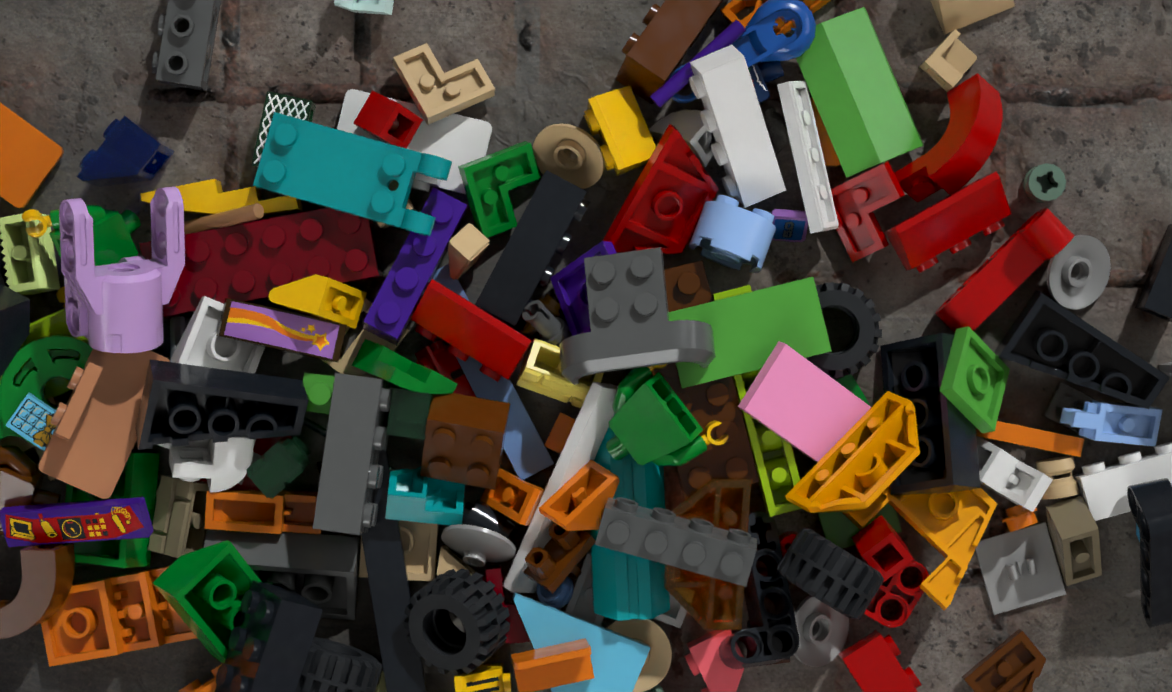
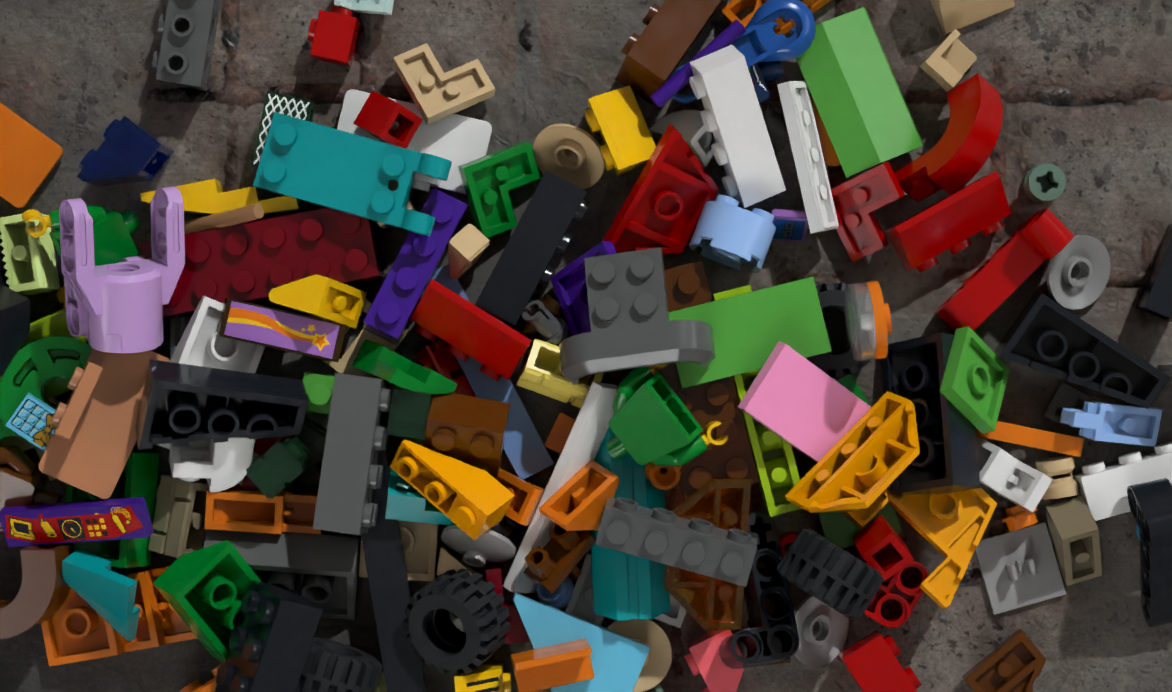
(103, 590): none -> teal slope
(334, 36): none -> red brick
(455, 488): none -> light orange slope
(662, 480): none -> orange plate
(867, 321): none -> clear piece

